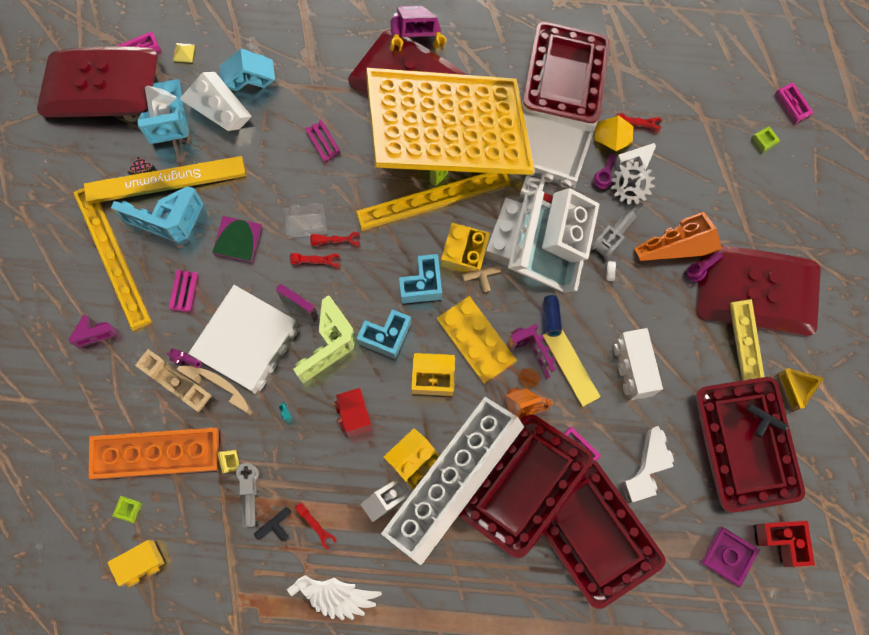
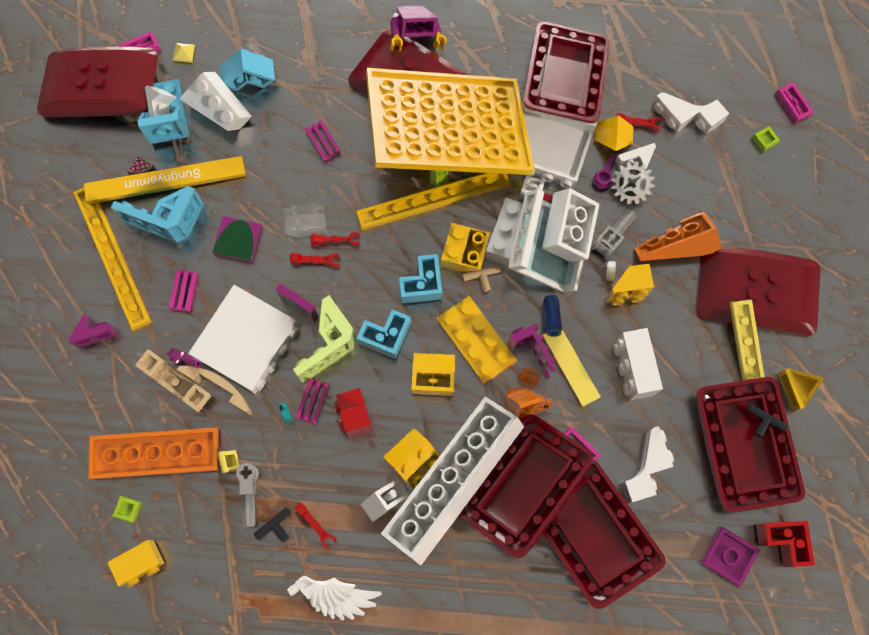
(318, 384): none -> dark pink tile
(633, 285): none -> yellow slope
(681, 113): none -> white arch
(698, 270): magenta plate -> none

